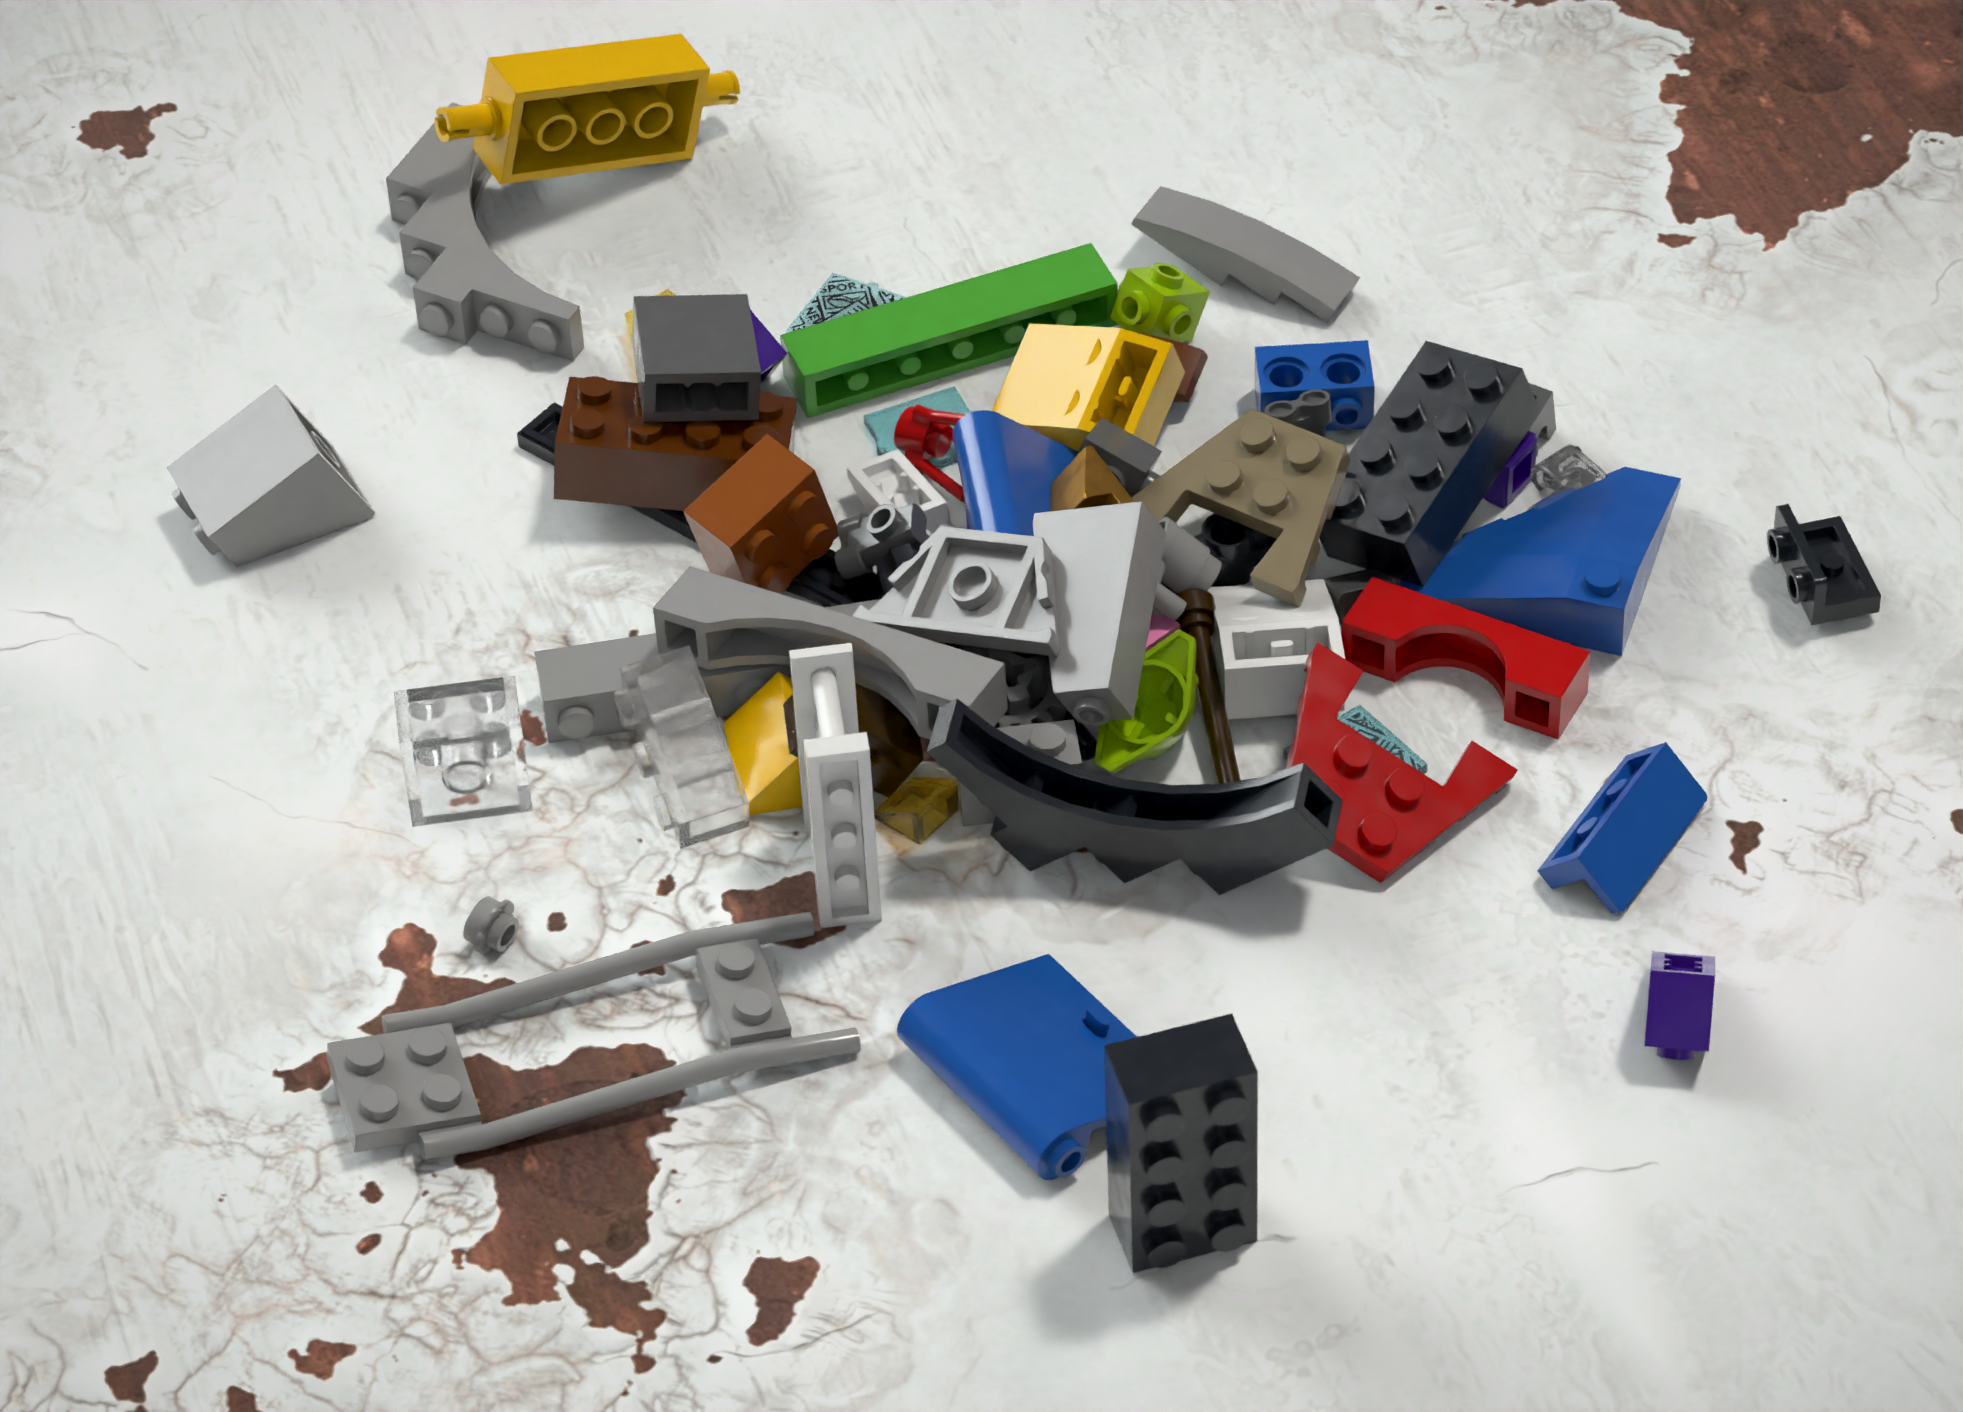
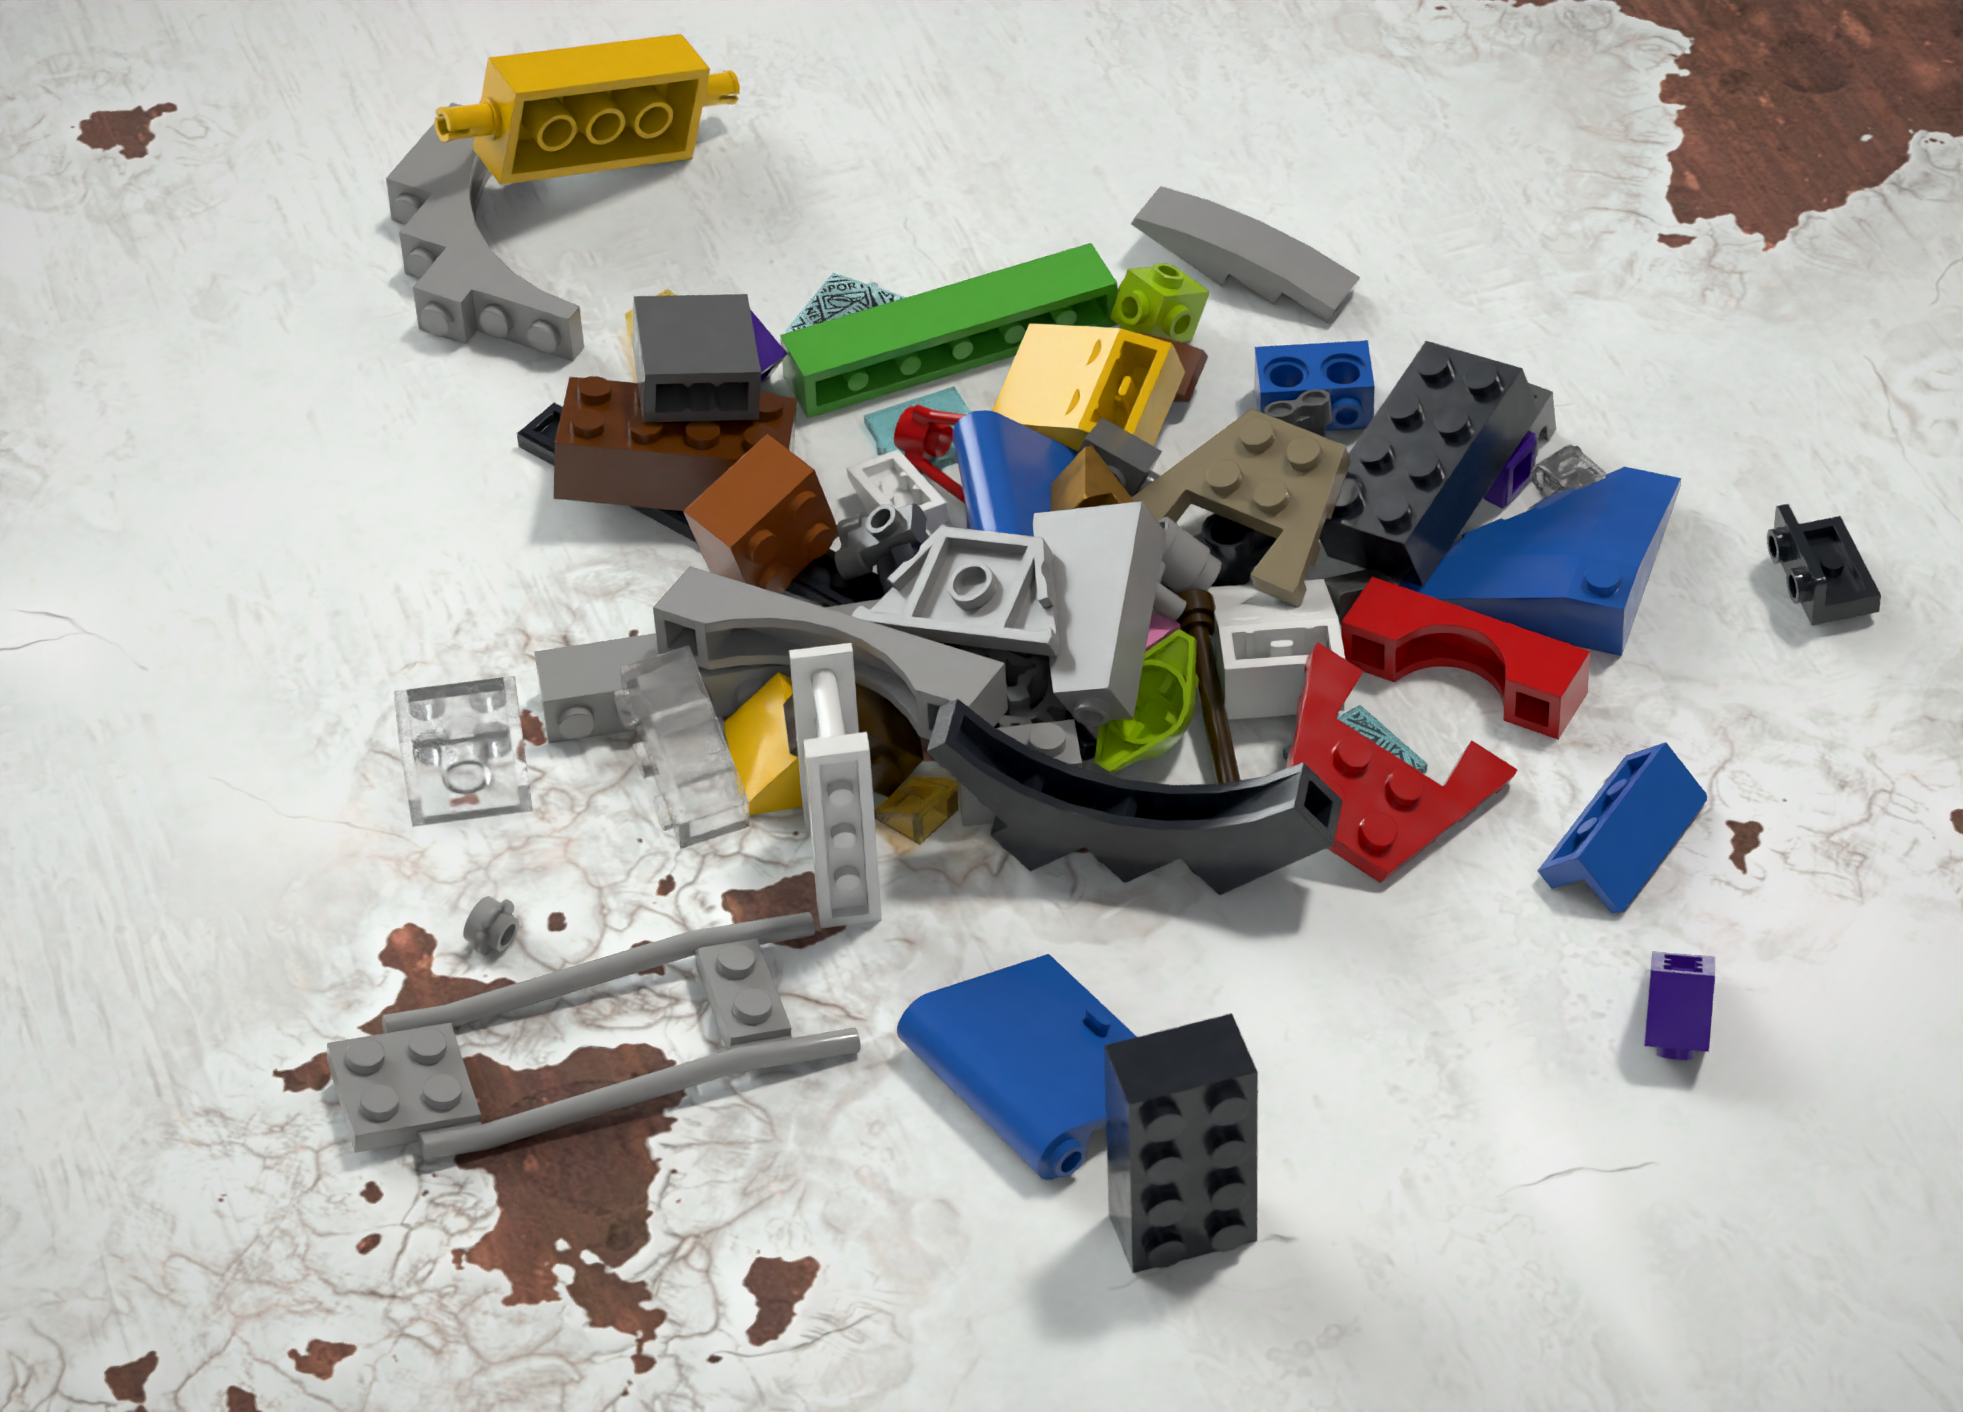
(266, 483): slope -> none

